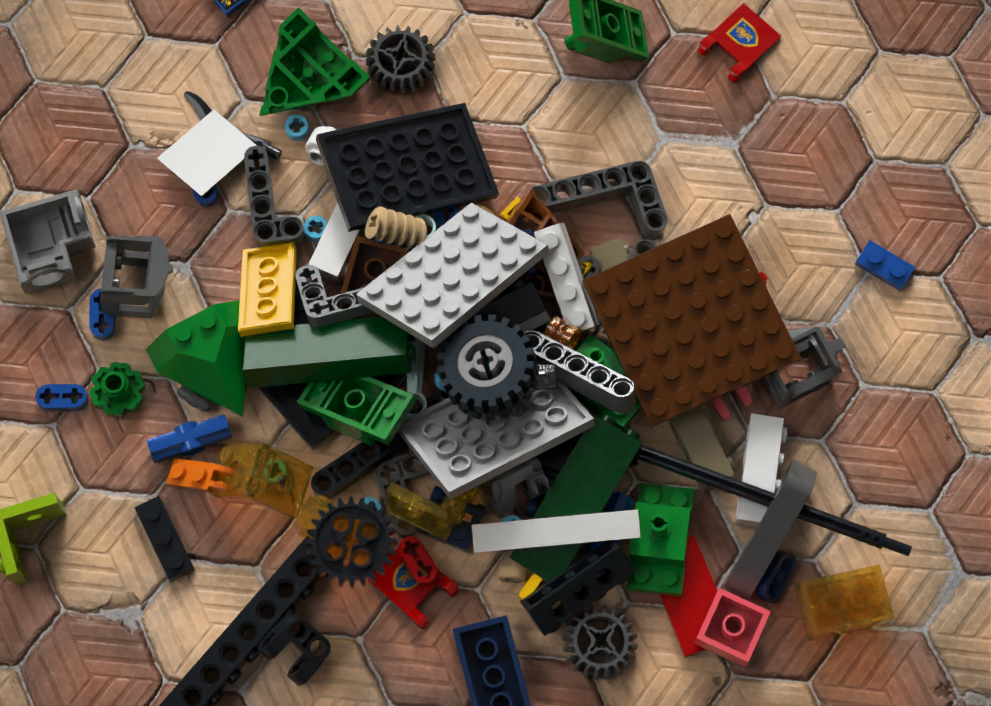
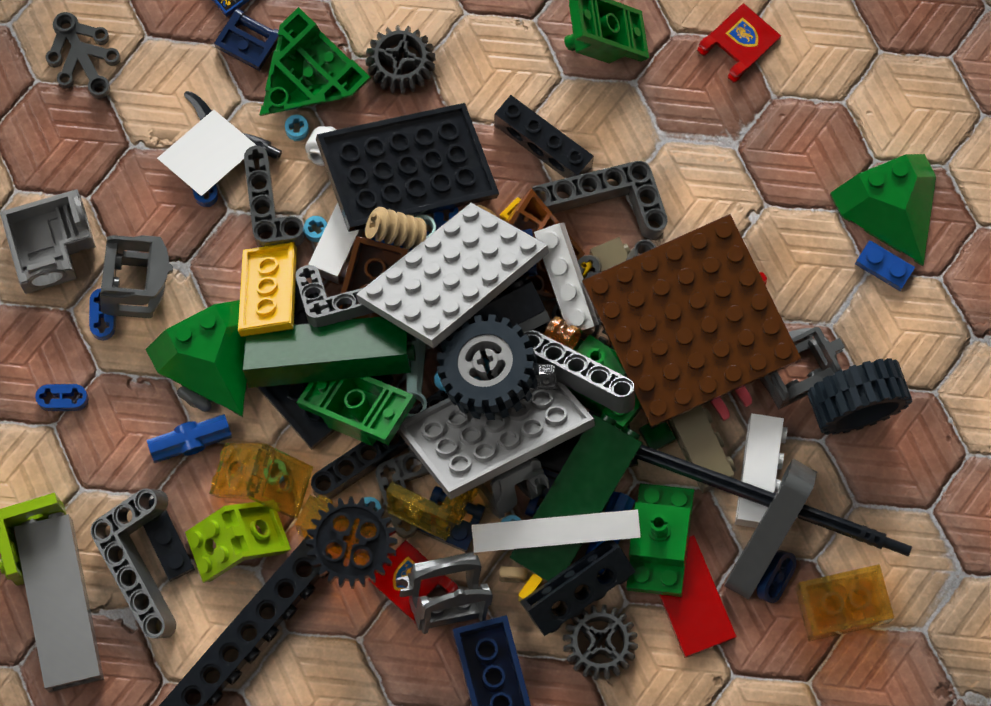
(58, 602): none -> light grey brick
(80, 51): none -> dark grey plant
(117, 389): green plant -> none
(132, 561): none -> dark grey beam
(198, 476): orange hinge -> none
(235, 538): none -> lime bracket
(243, 45): none -> dark blue plate
(309, 661): black piece -> none
(412, 564): red beam -> none
(452, 607): none -> dark grey animal
(542, 139): none -> black brick
(657, 436): none -> dark green tile
(732, 627): coral brick -> none
(859, 396): none -> black wheel
(892, 203): none -> green wedge

